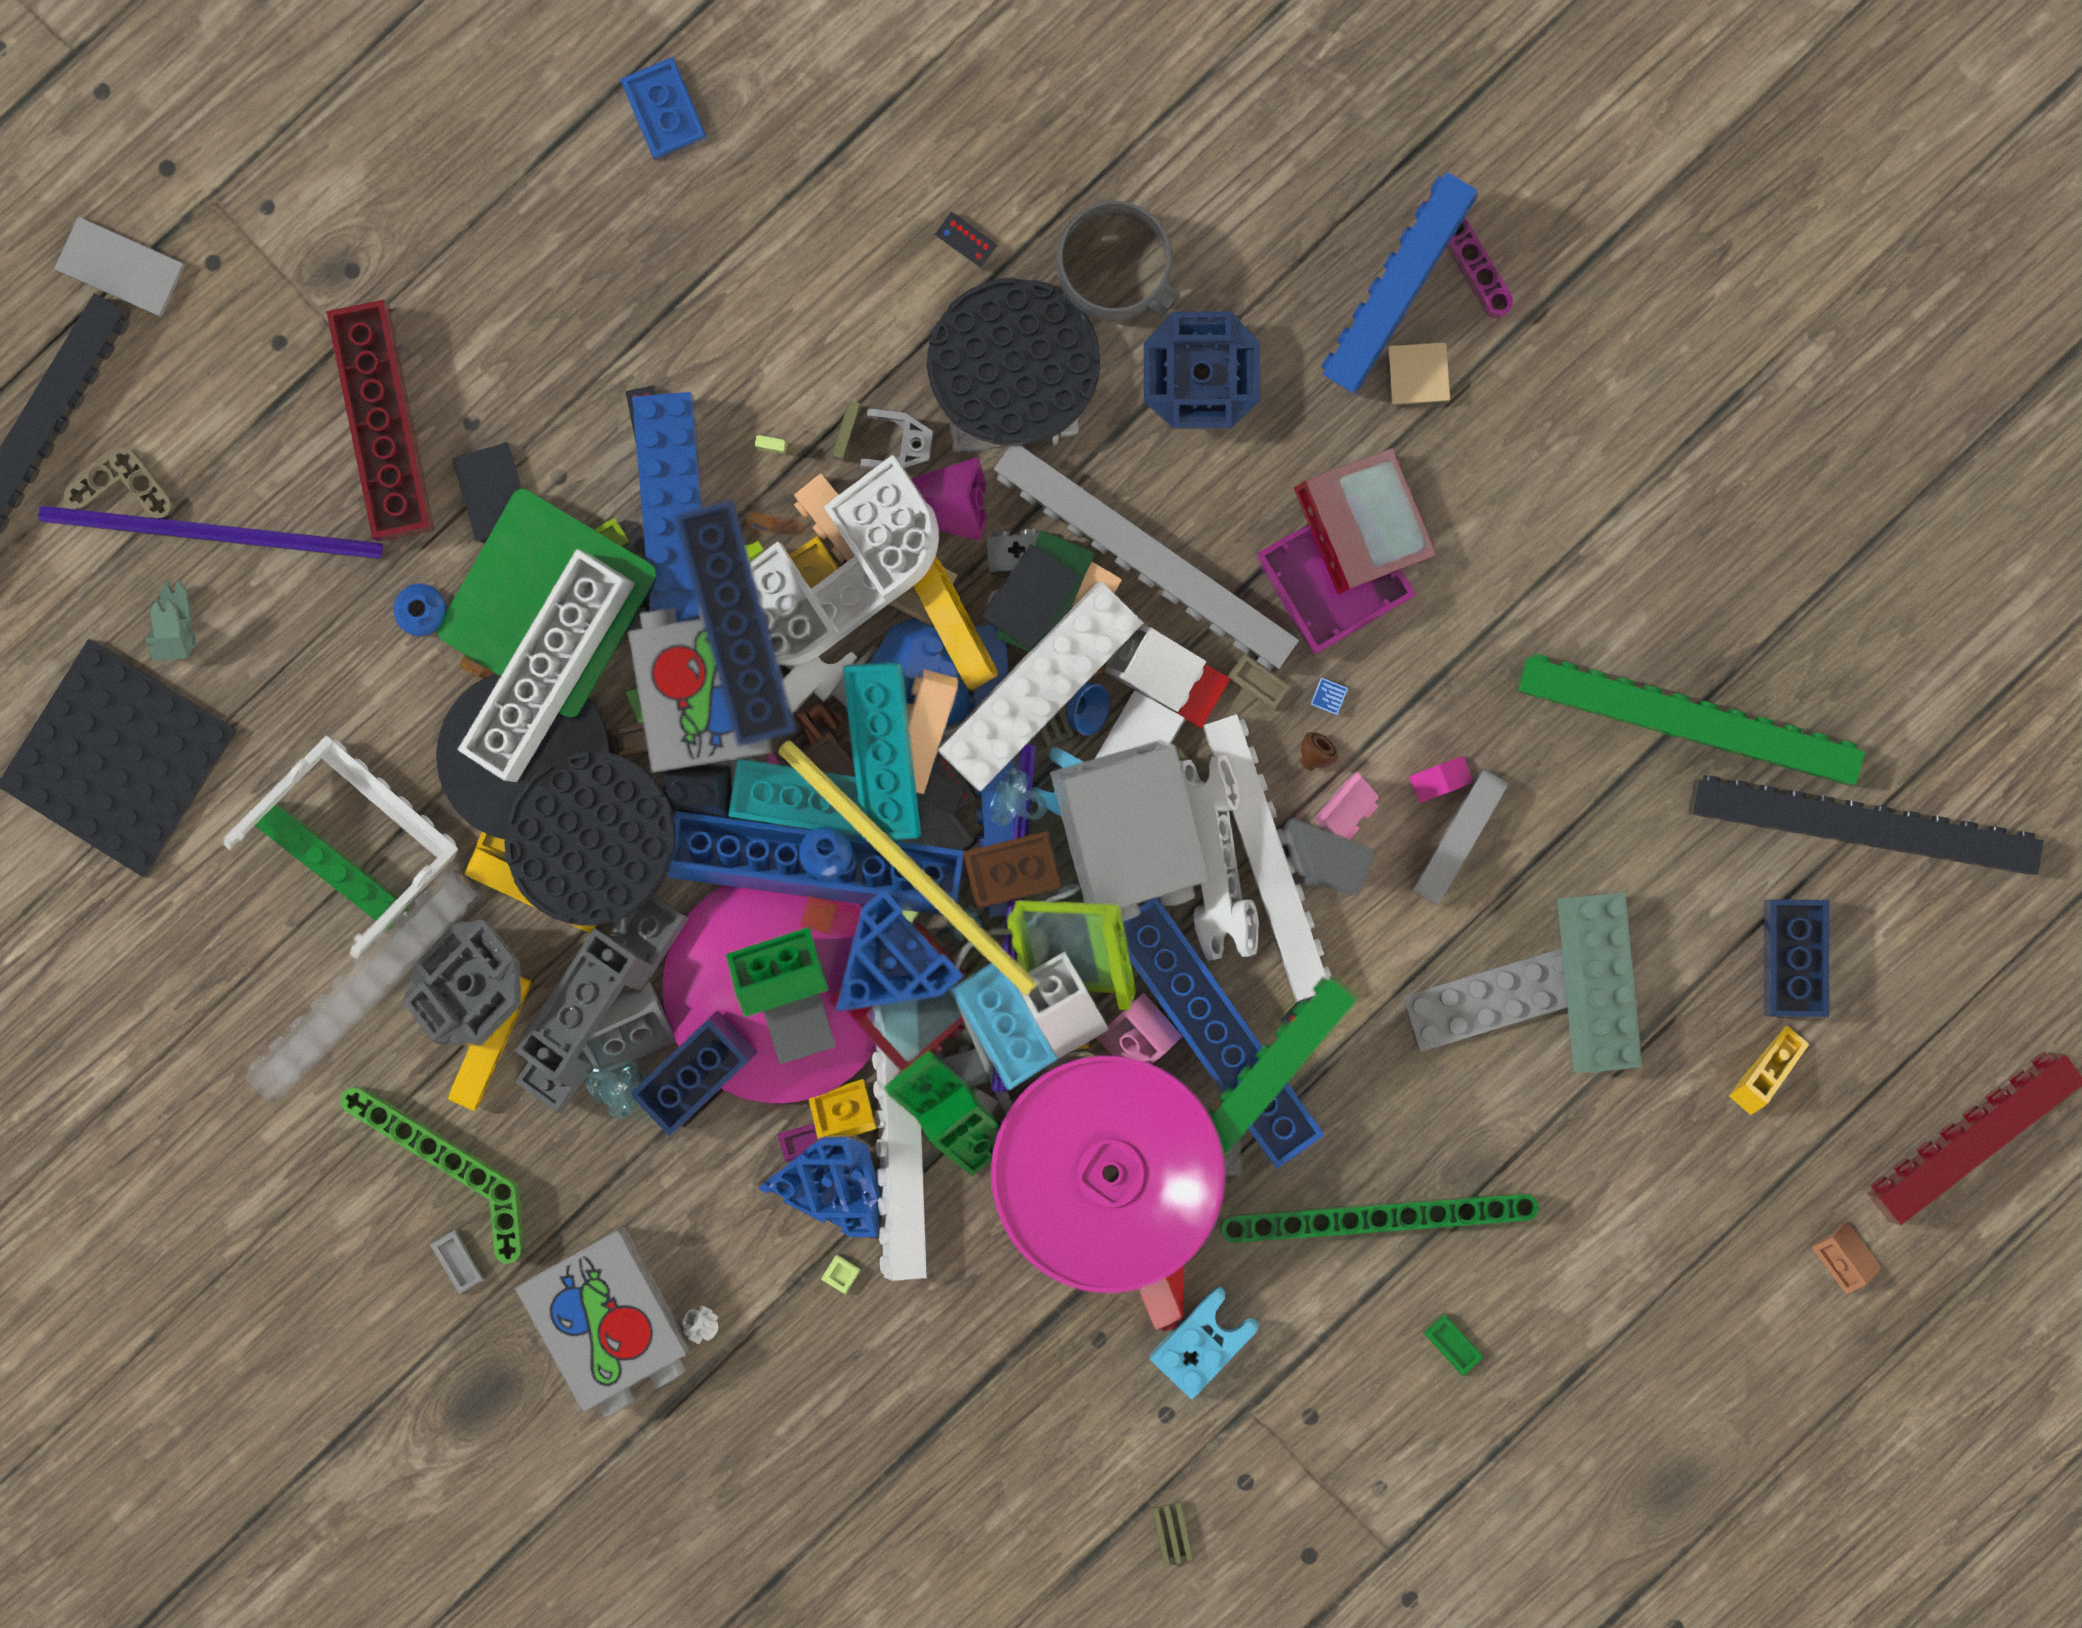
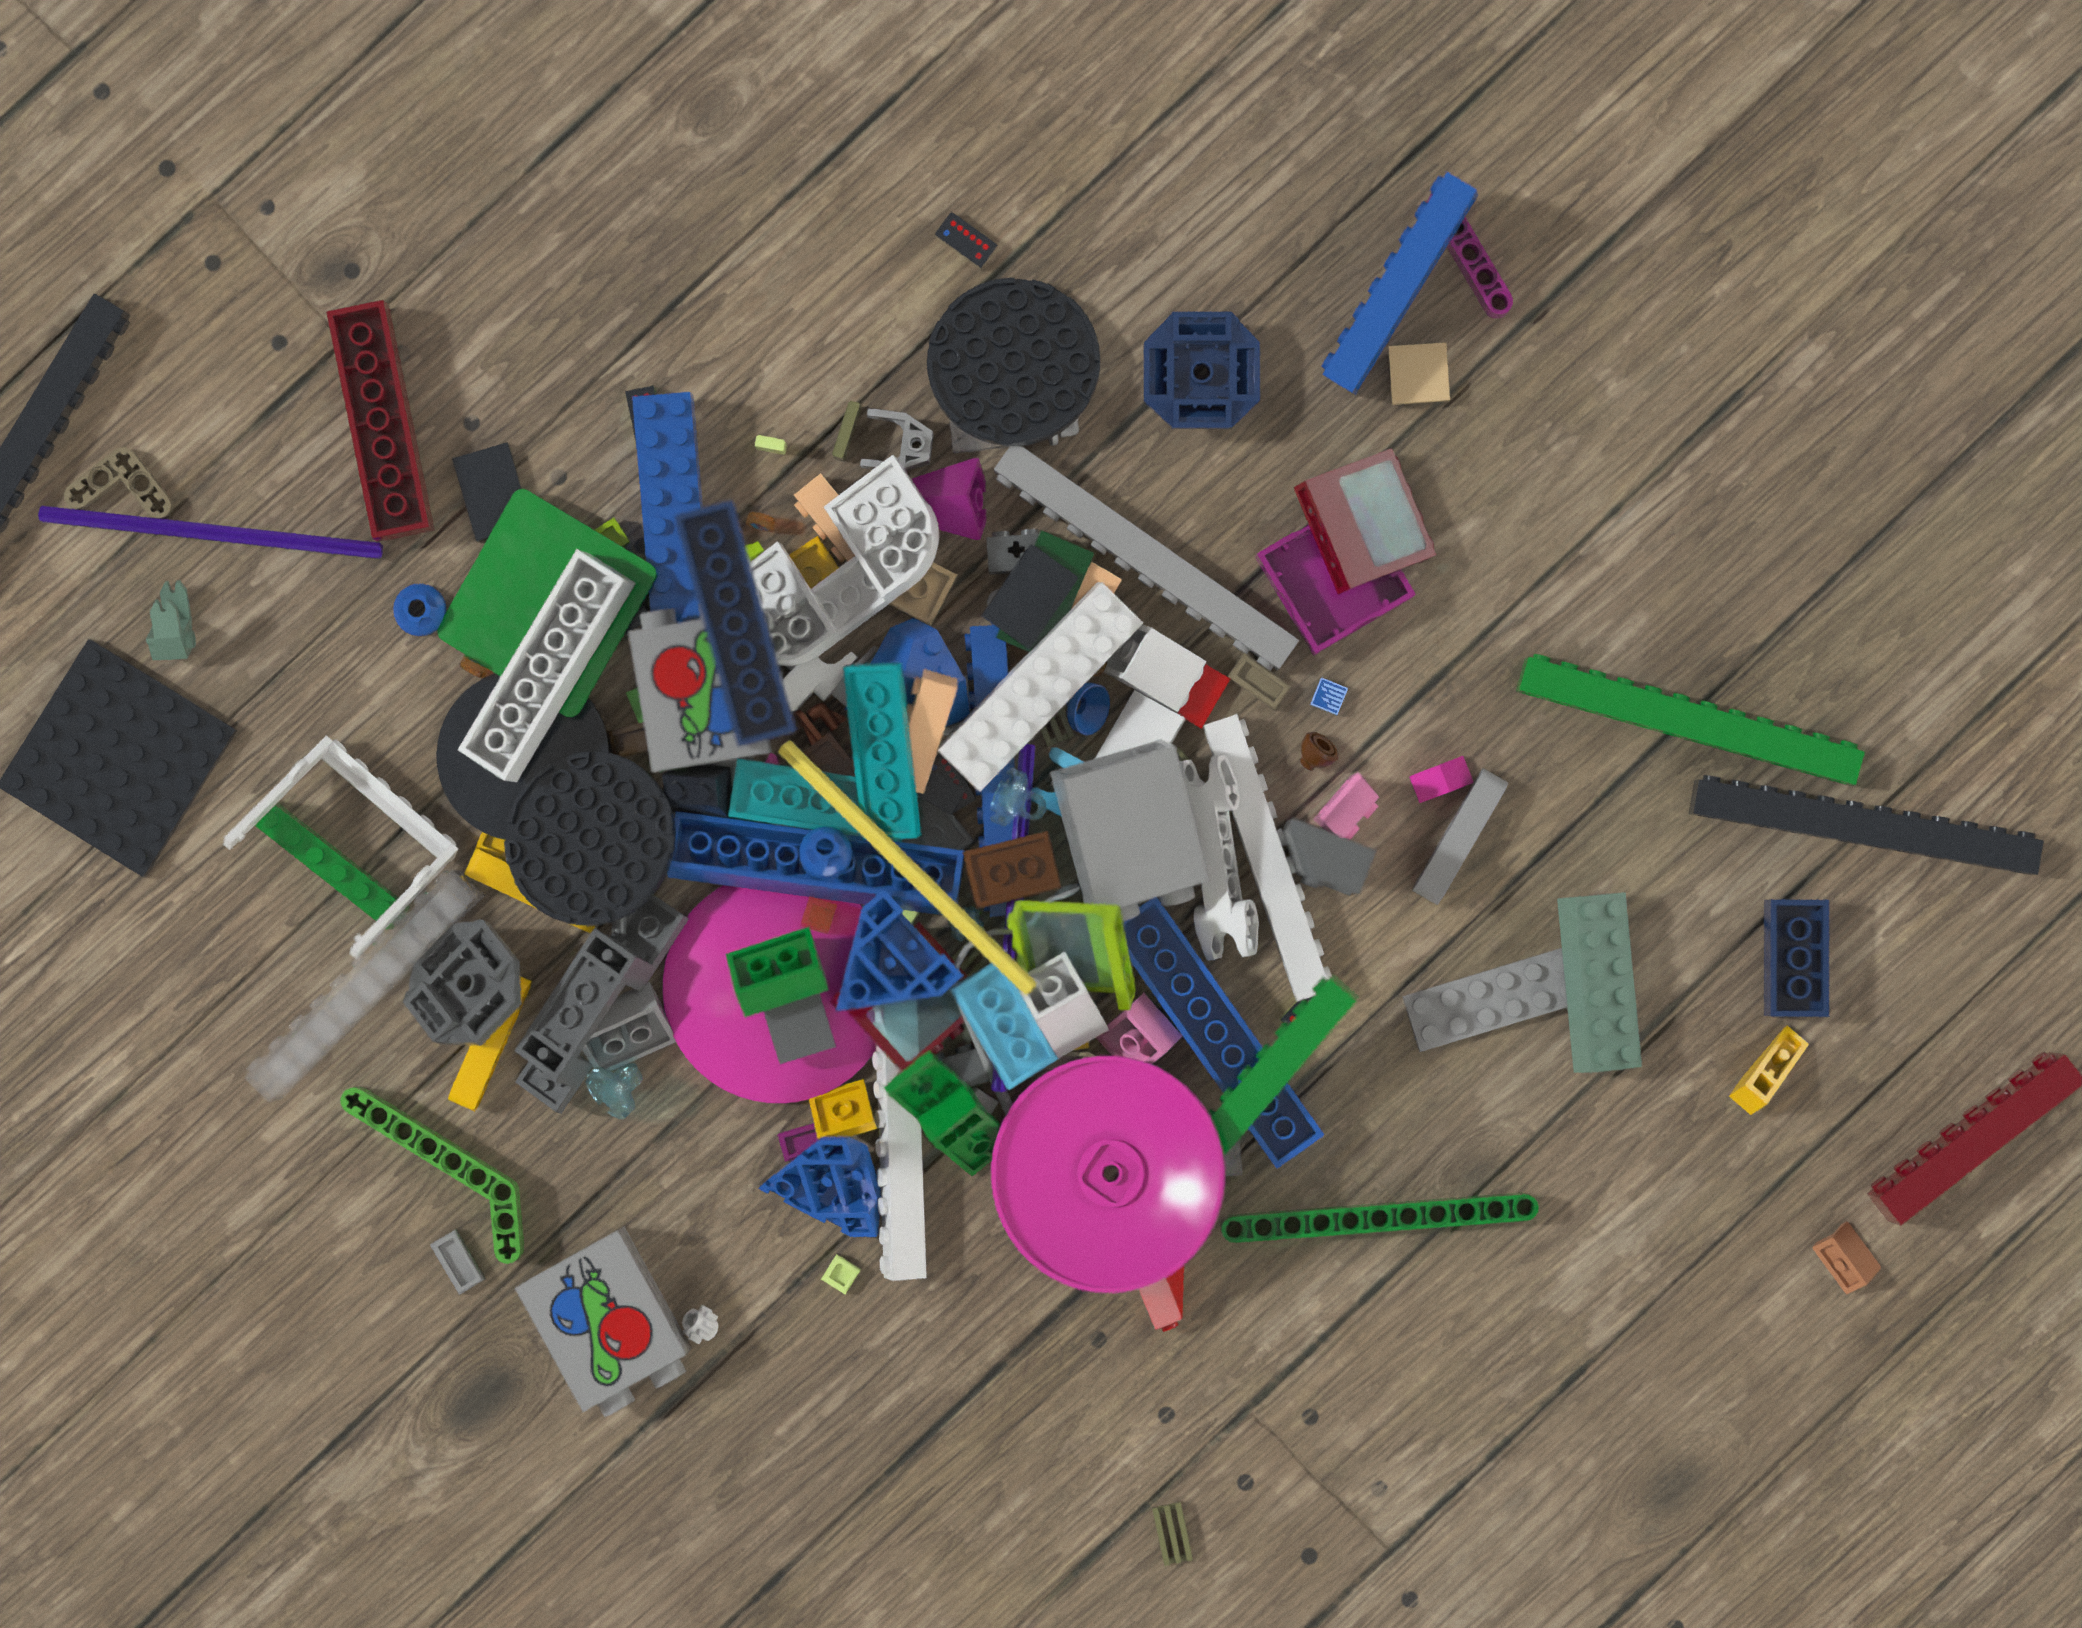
(119, 266): light grey tile -> none
(663, 108): blue tile -> none
(693, 1073): dark blue brick -> none
(955, 627): yellow beam -> none
(1158, 301): dark grey cylinder -> none
(1211, 1342): medium azure brick -> none
(1453, 1344): green tile -> none

